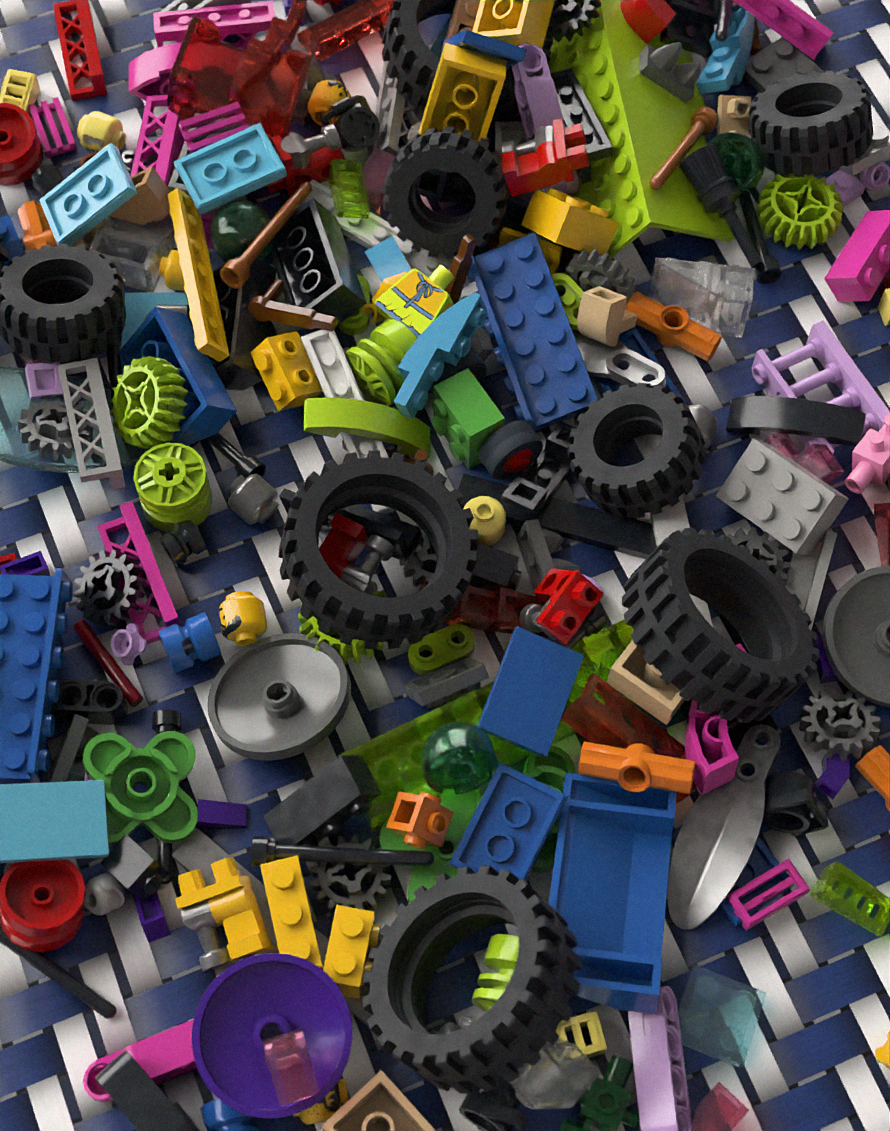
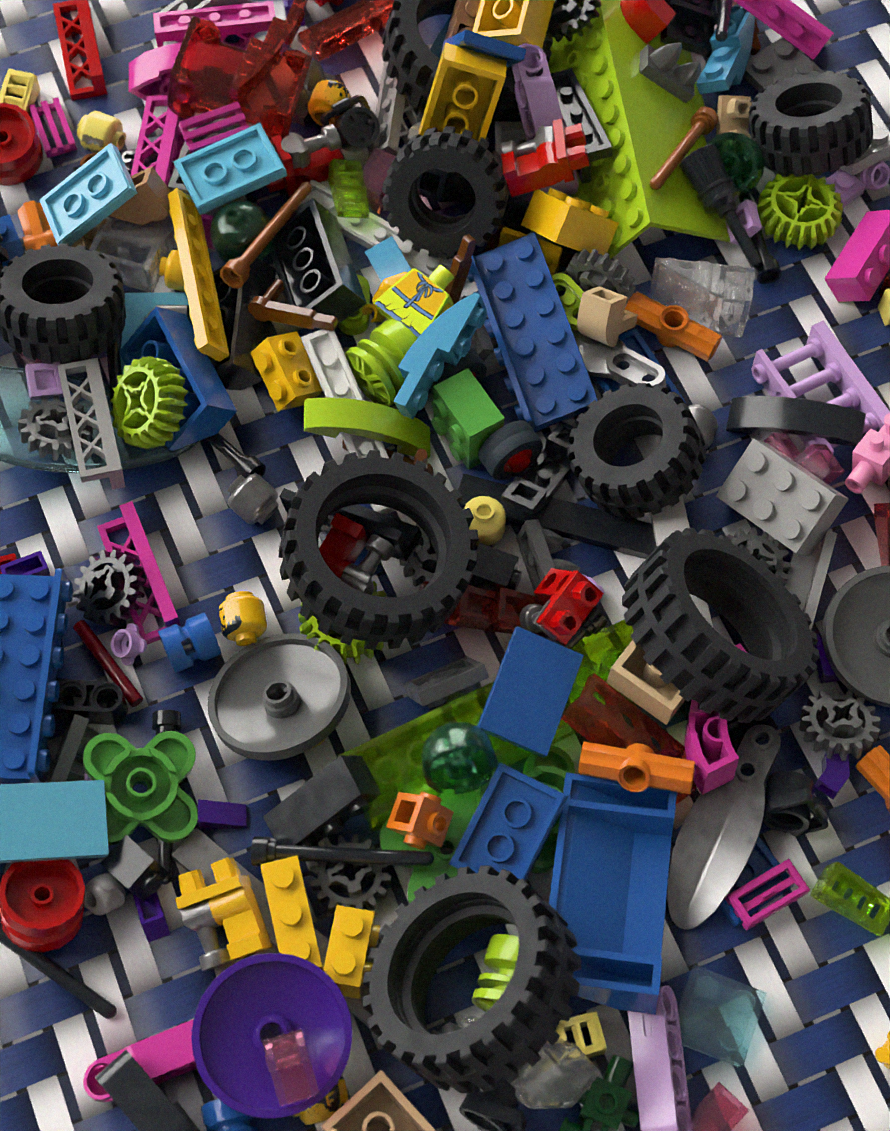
(46, 178): black cone -> none
(176, 501): lime wheel -> none
(183, 543): black wheel -> none
(442, 648): lime plate -> none
(749, 218): none -> lavender plate

